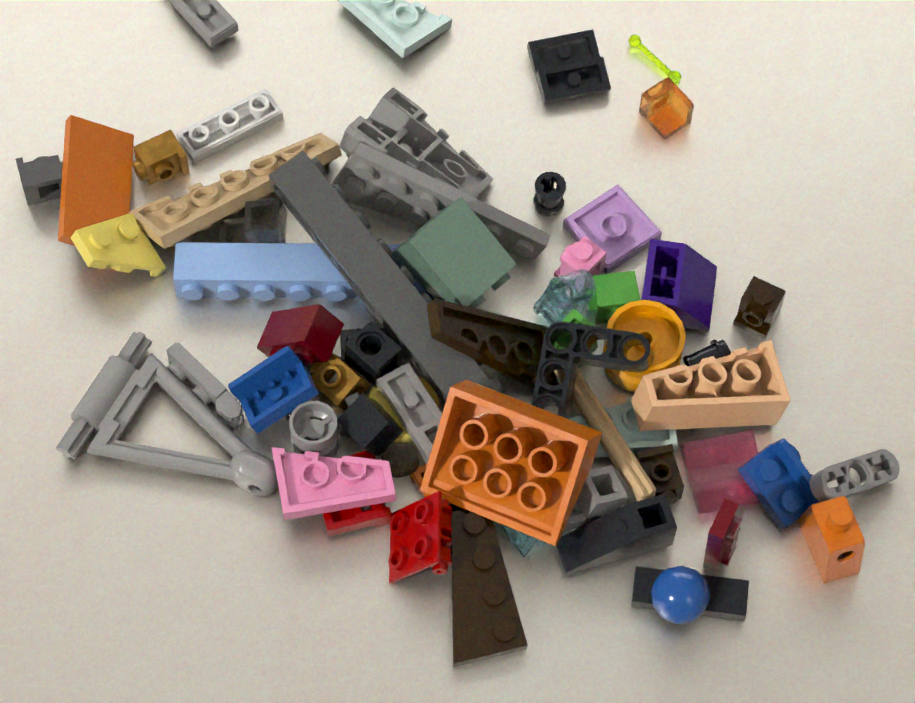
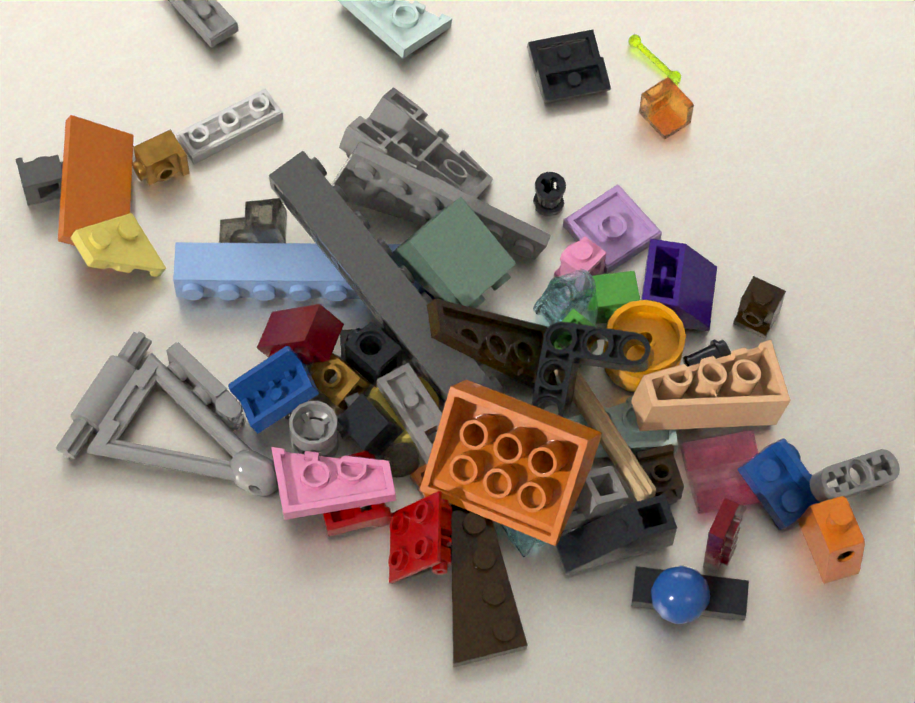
(173, 220): tan wing -> none

